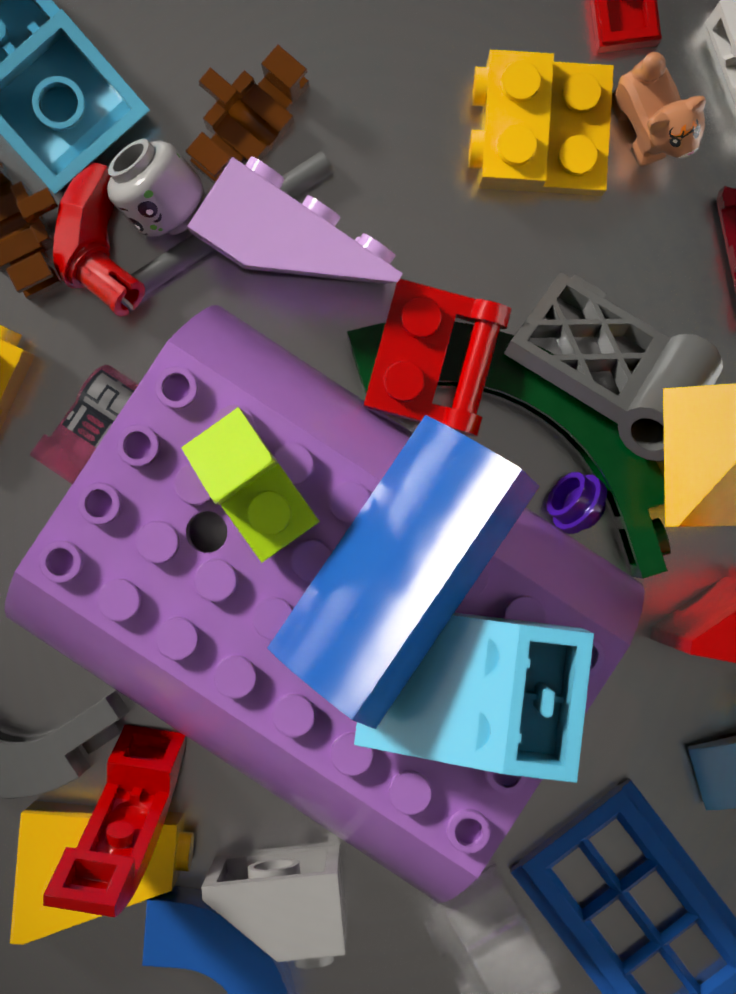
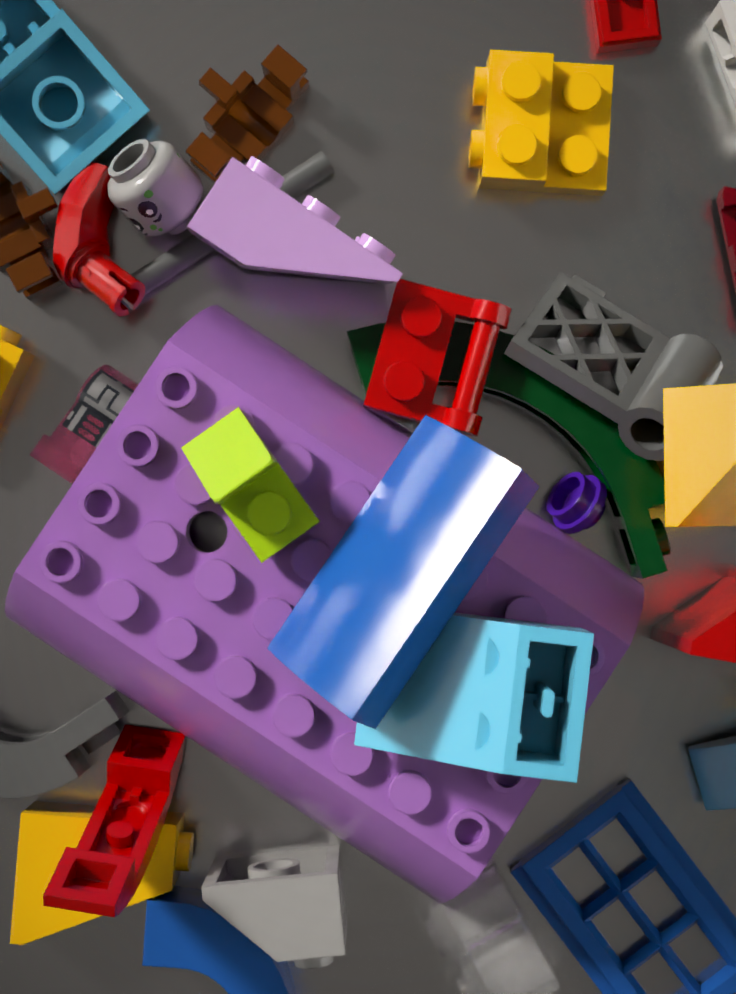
(657, 113): nougat animal -> none

